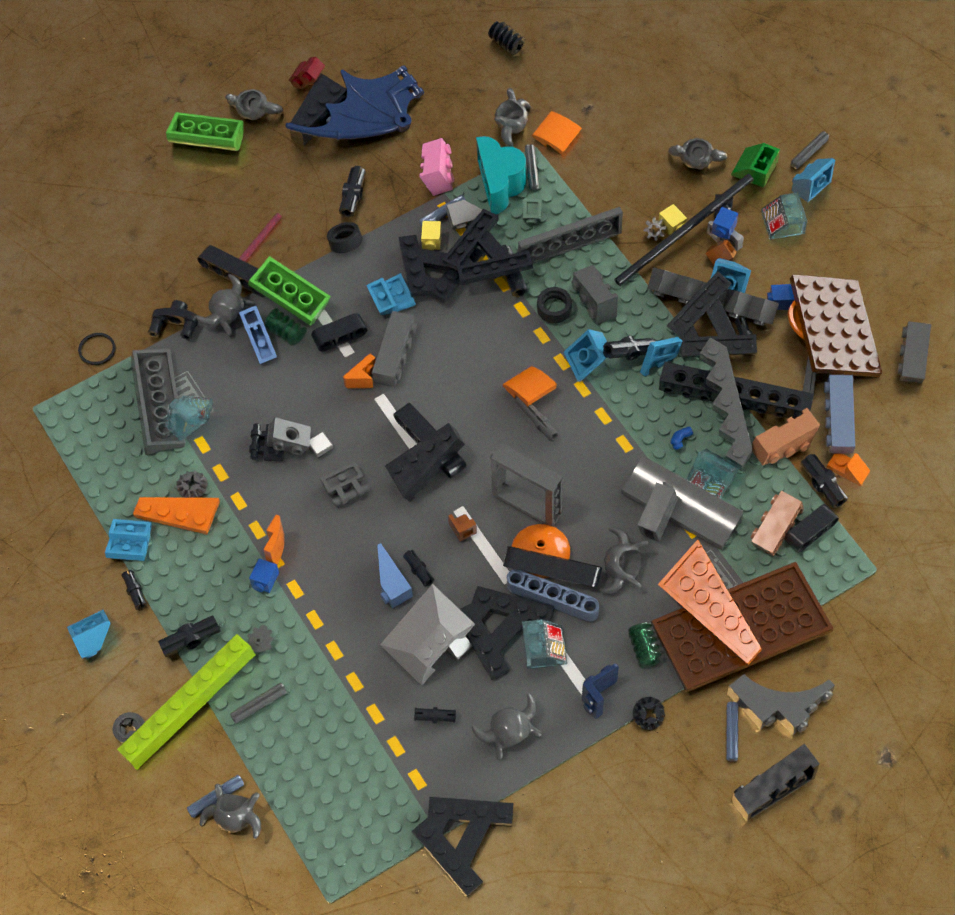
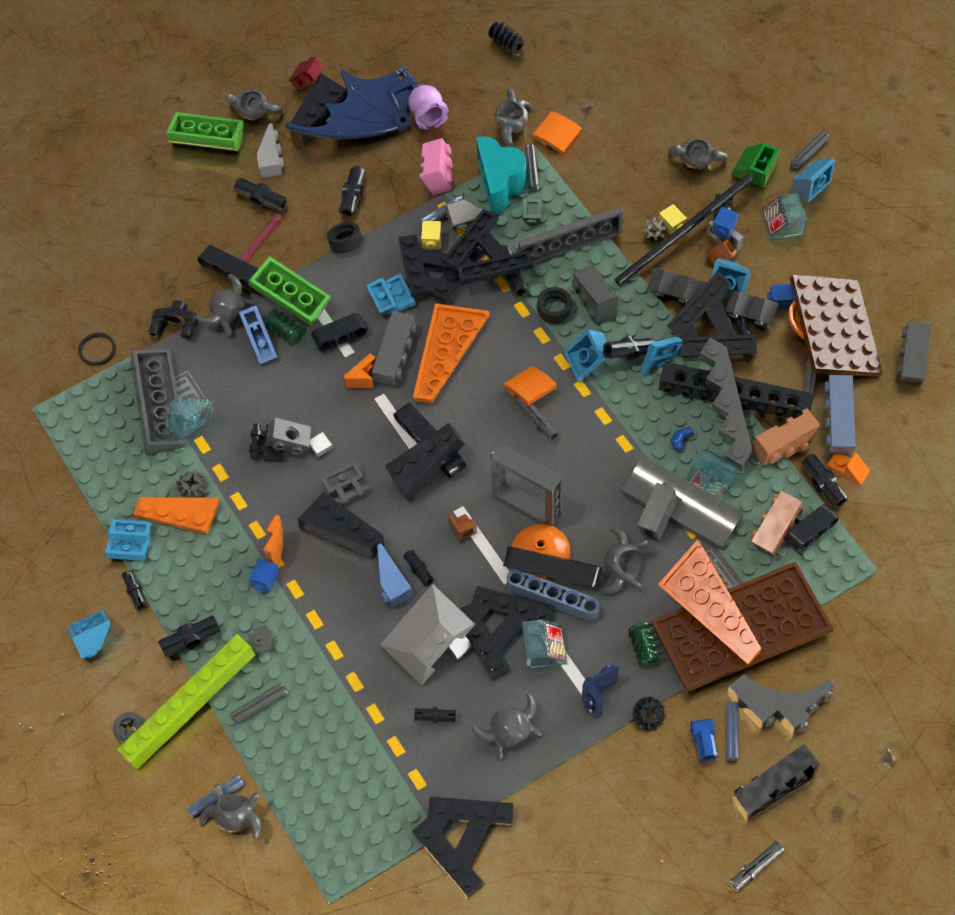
(260, 194): none -> black piece
(267, 155): none -> light grey slope
(336, 523): none -> black wedge
(427, 107): none -> lavender tile
(448, 339): none -> orange wing
(704, 735): none -> blue piece
(758, 864): none -> dark grey pin

